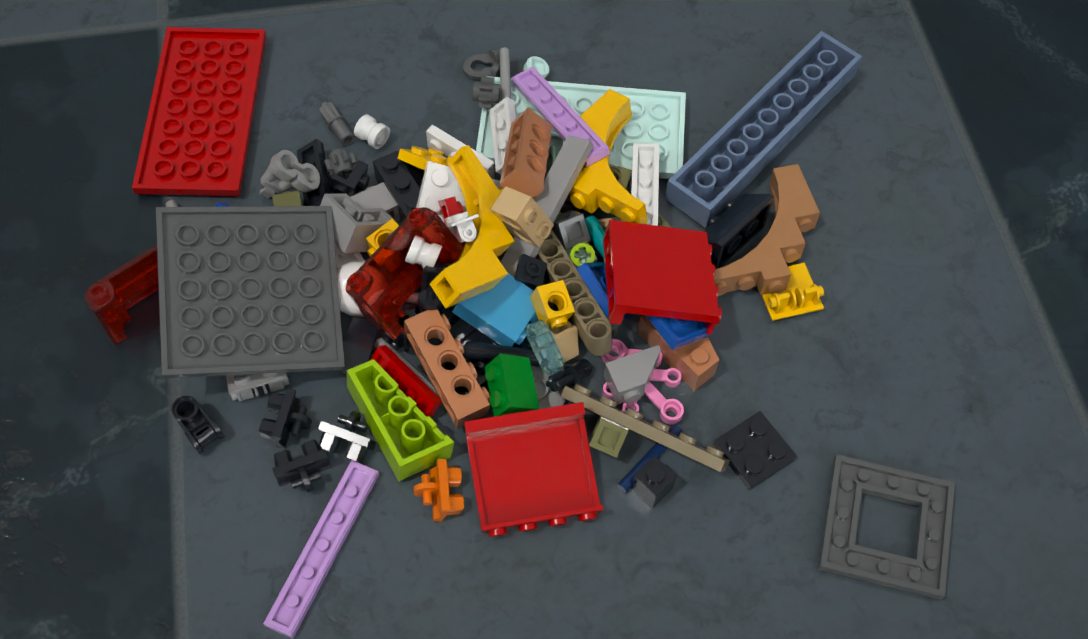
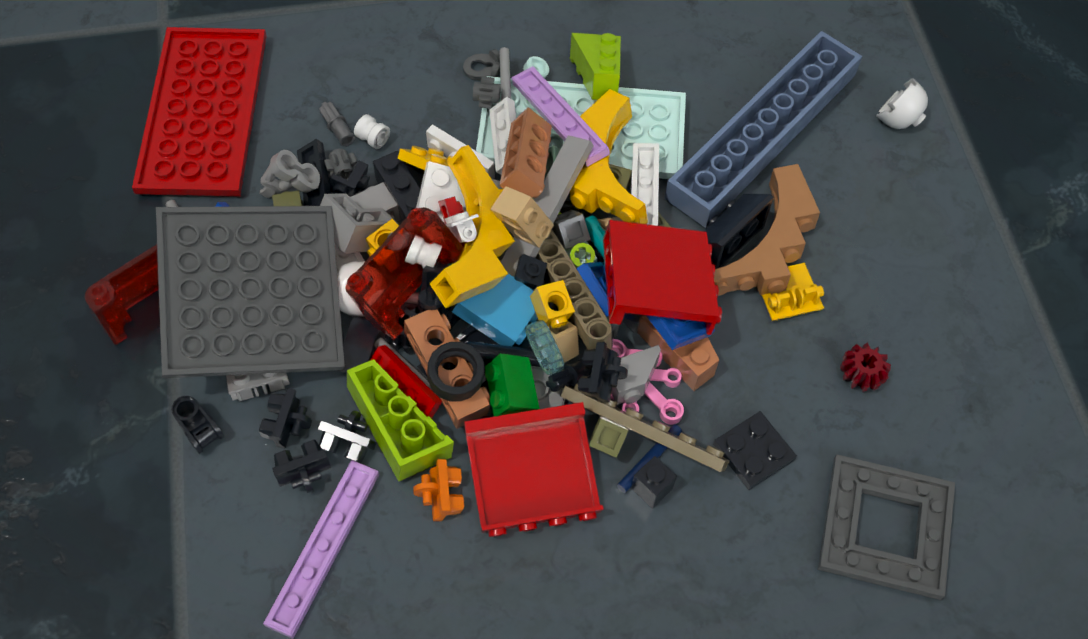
(455, 349): none -> black tyre
(597, 61): none -> lime wedge
(605, 372): none -> black hips
(865, 367): none -> dark red gear
(905, 106): none -> white cylinder

